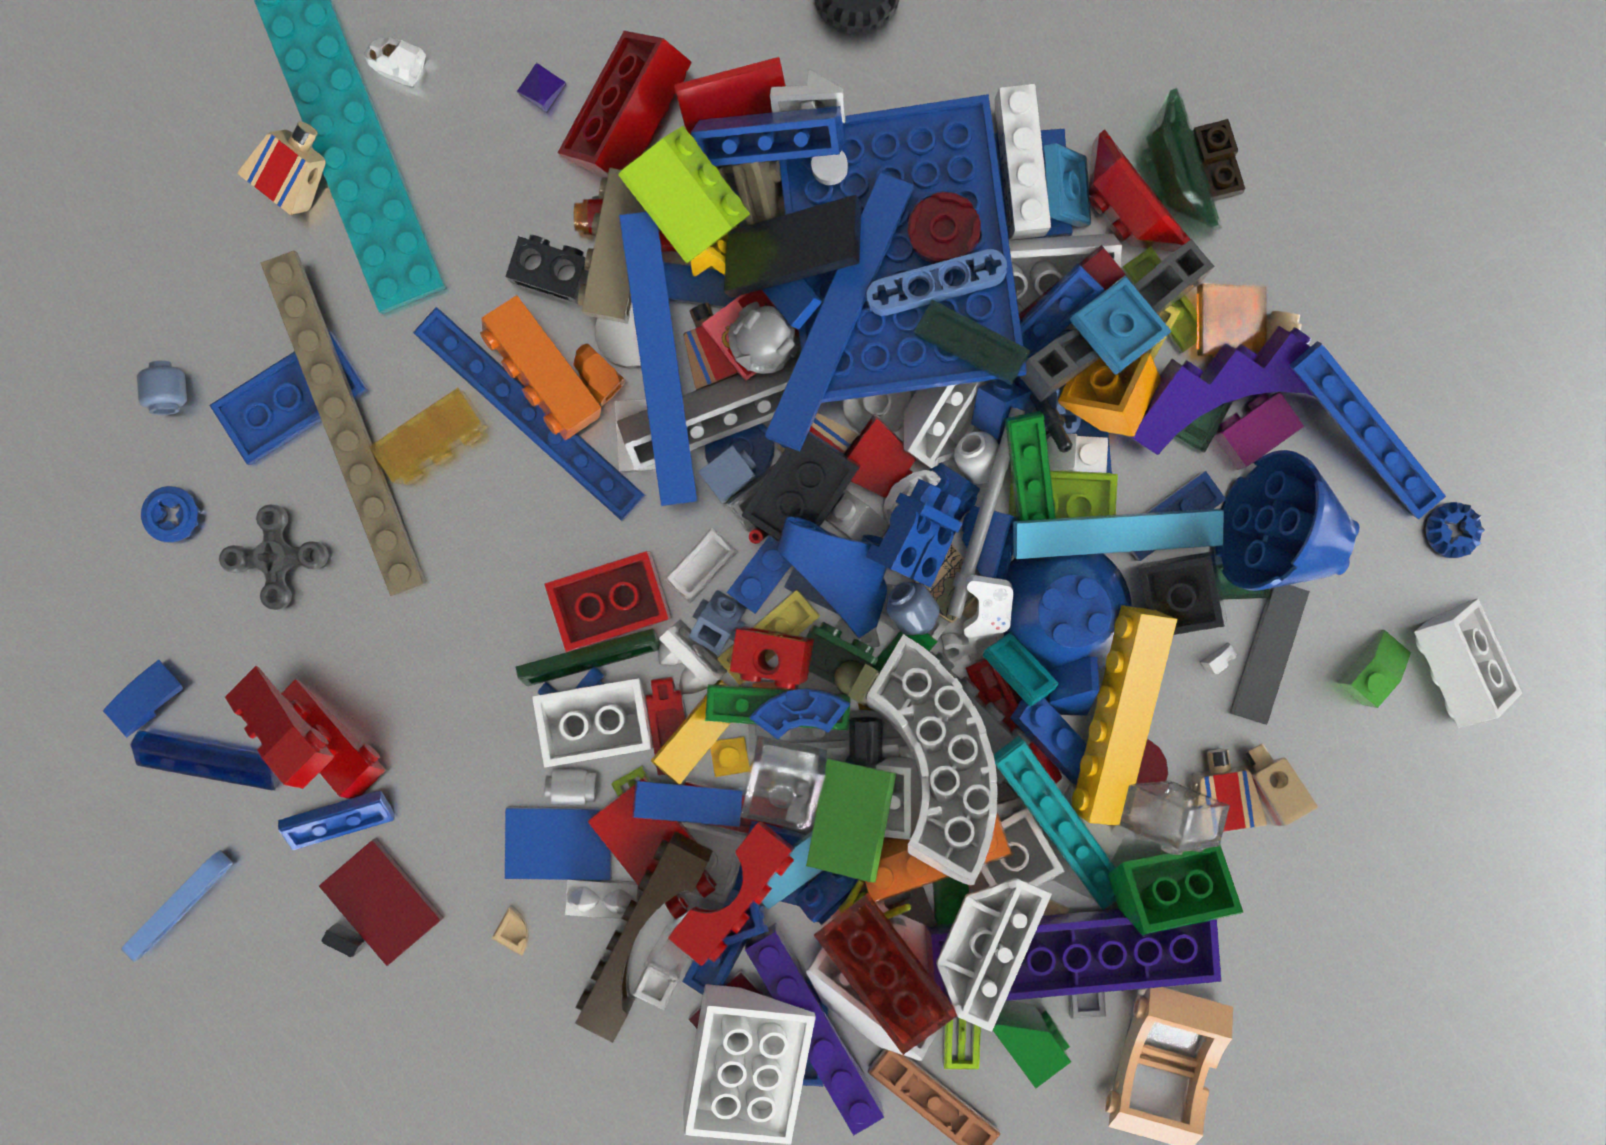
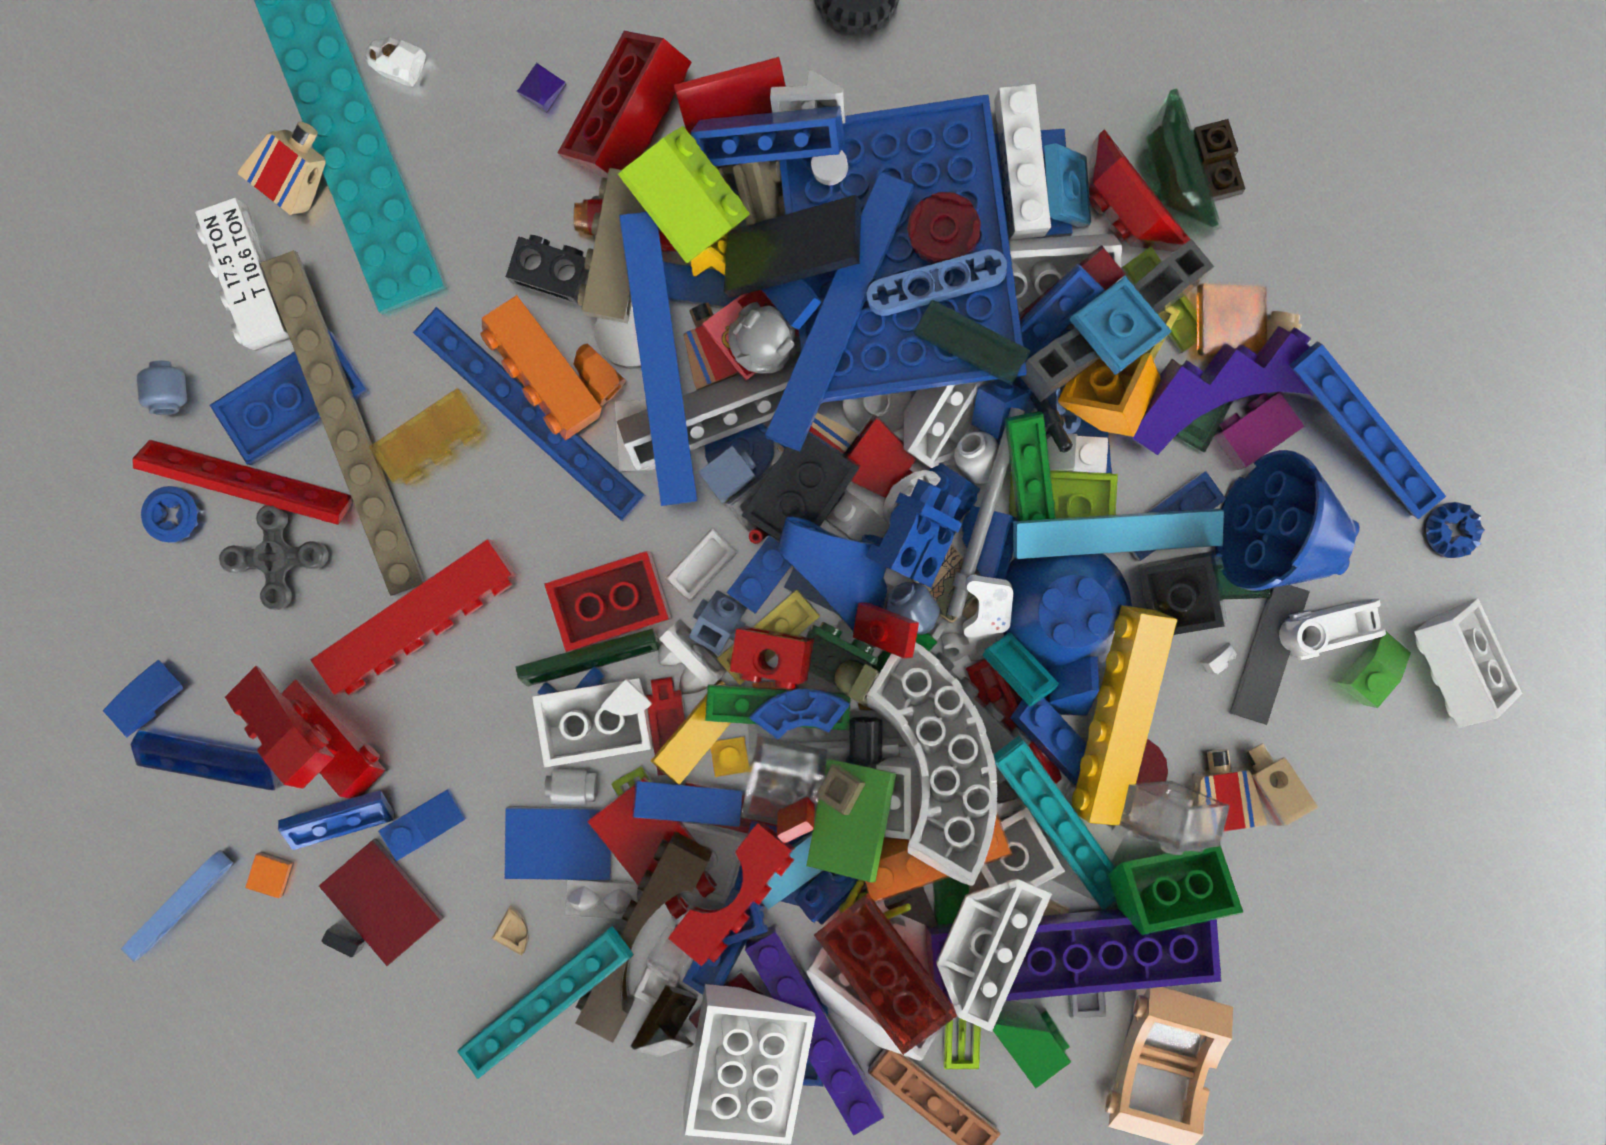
(236, 261): none -> white brick
(242, 481): none -> red tile
(268, 875): none -> orange tile
(414, 617): none -> red brick
(422, 824): none -> blue slope
(545, 1002): none -> teal tile
(626, 700): none -> white tile
(662, 1027): none -> dark brown slope
(795, 820): none -> red tile
(840, 789): none -> dark tan tile
(885, 630): none -> red plate
(1331, 628): none -> white piece

